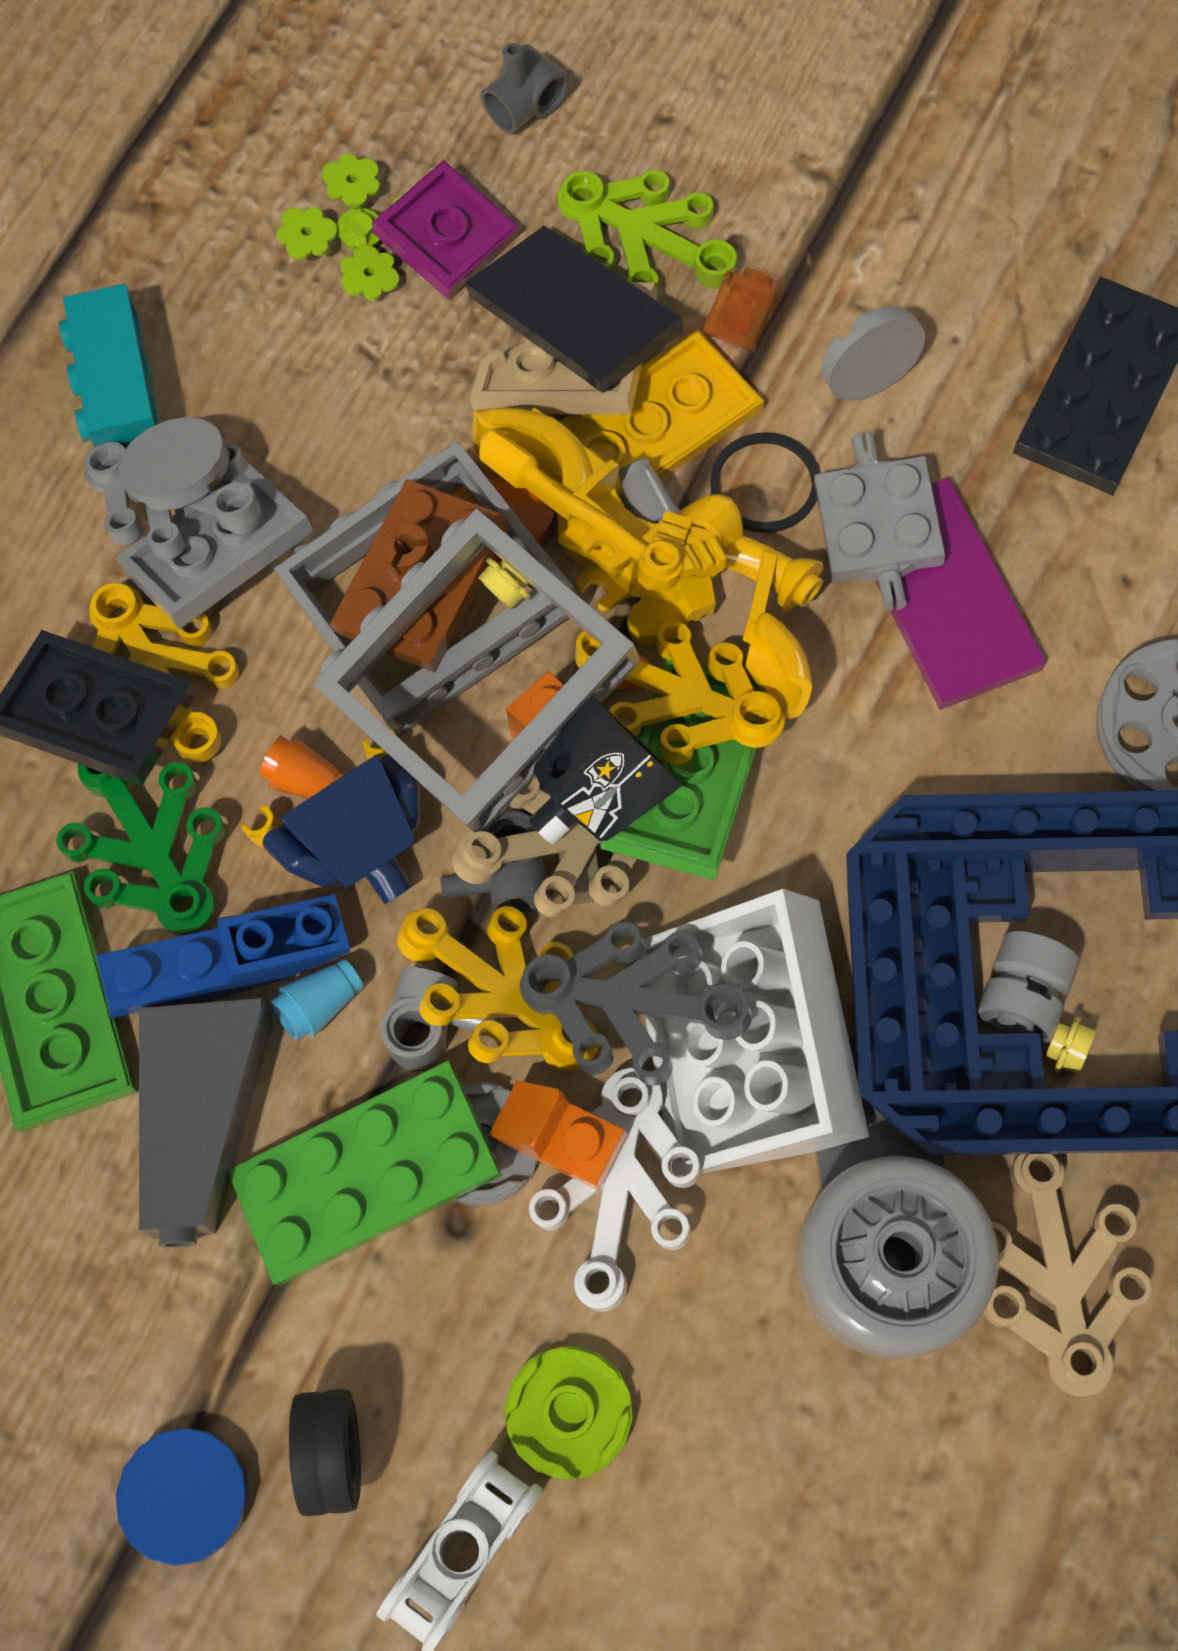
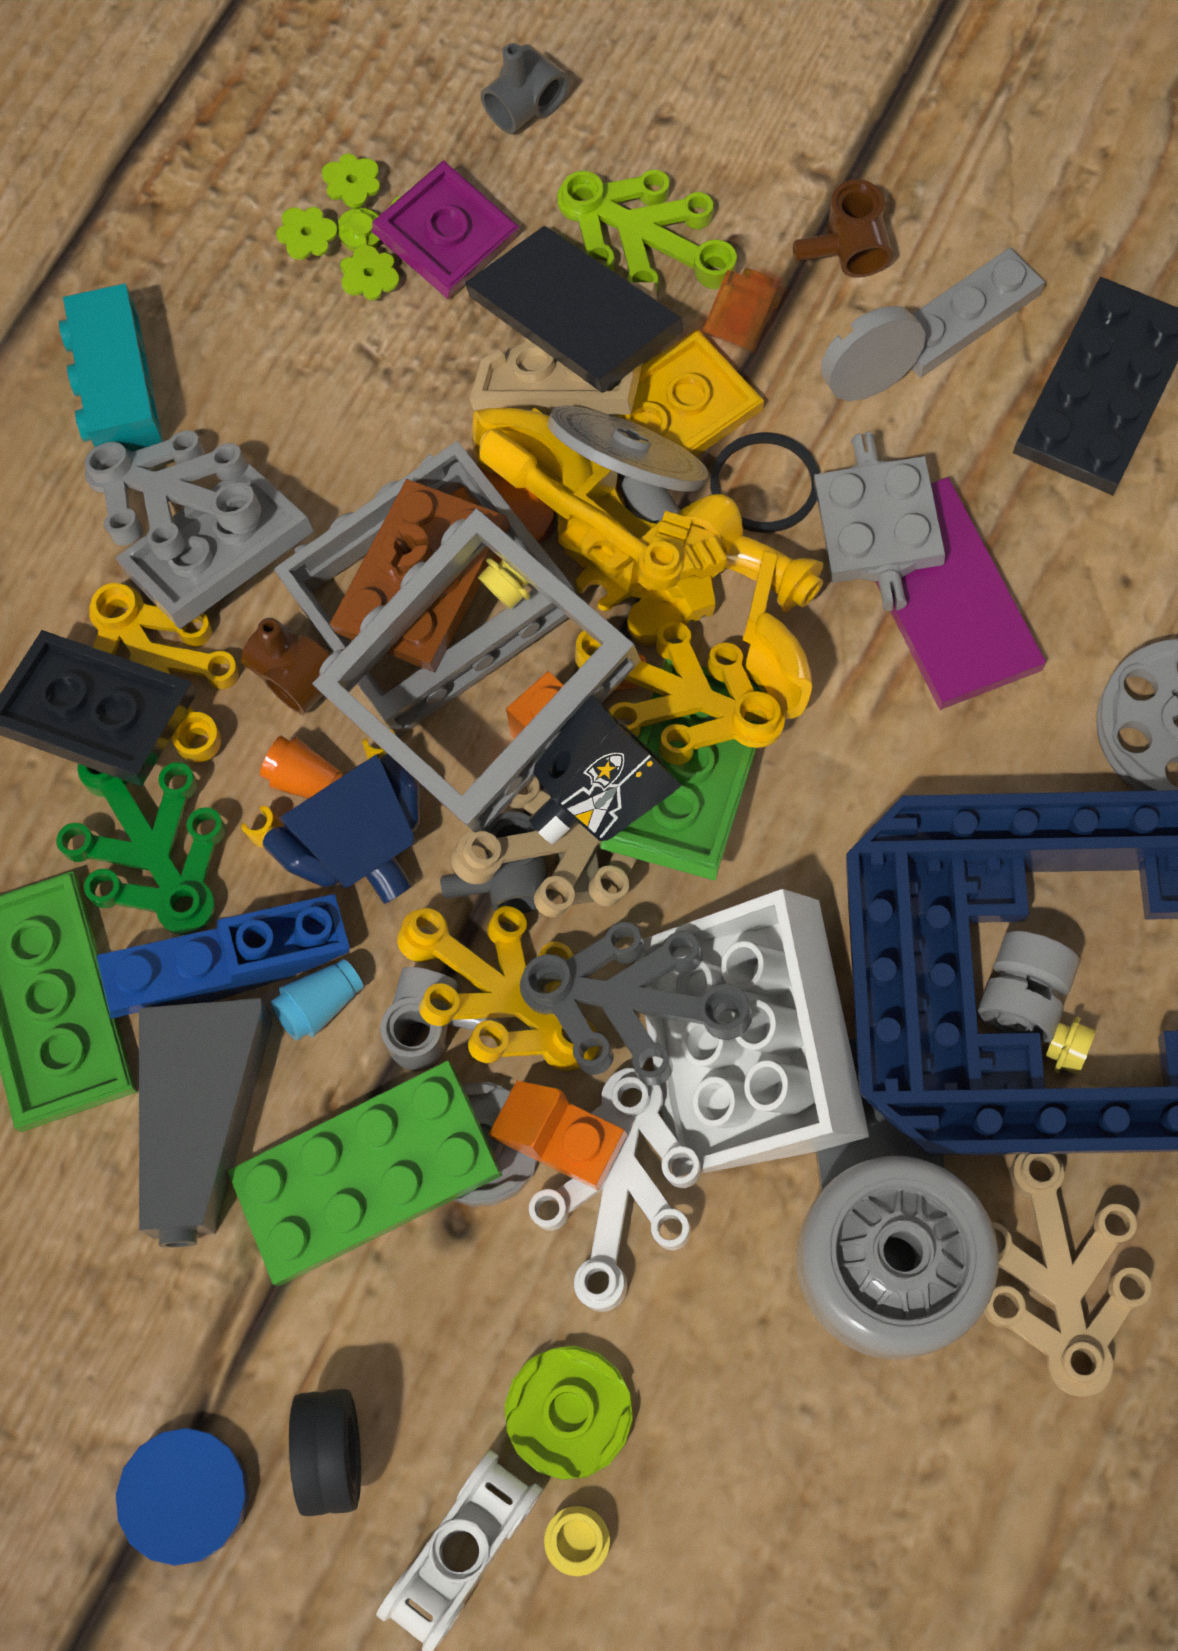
(173, 463): light grey tile -> none
(285, 663): none -> reddish brown piece
(577, 1541): none -> light yellow plate
(627, 448): none -> light grey piece
(853, 231): none -> reddish brown piece
(974, 307): none -> light grey plate

